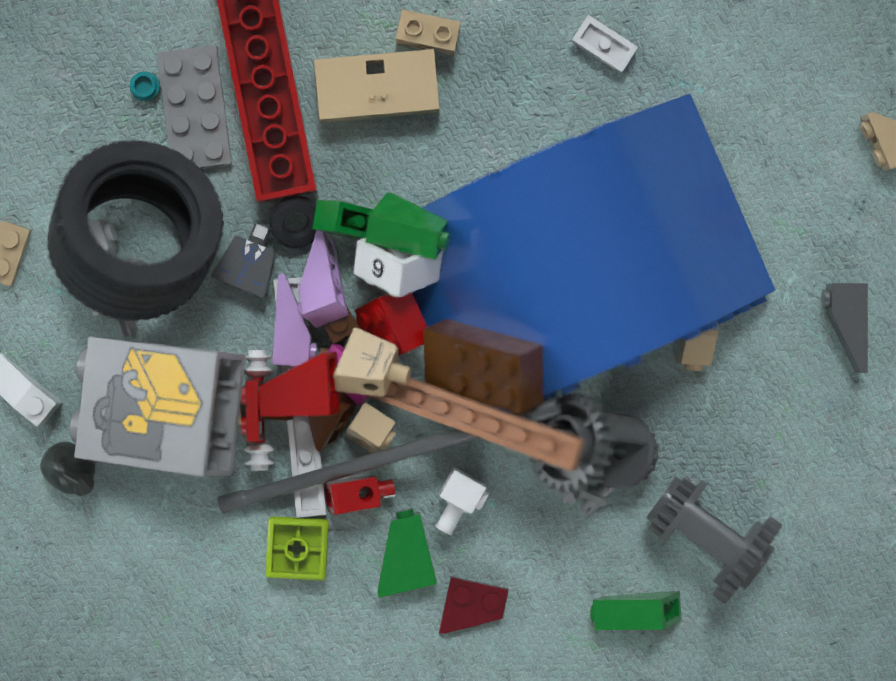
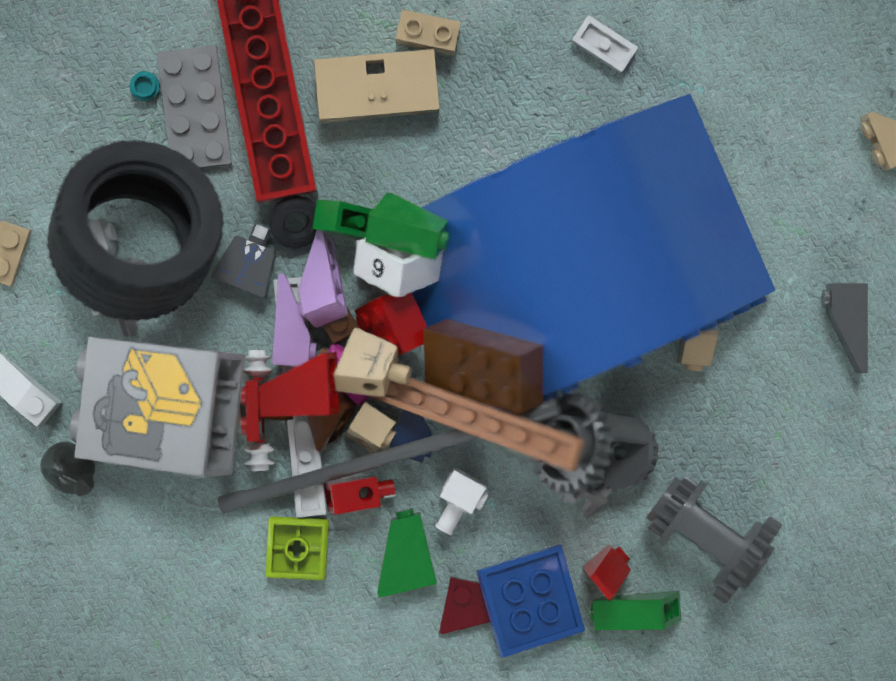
(409, 429): none -> dark blue slope
(530, 600): none -> blue plate
(608, 569): none -> red slope

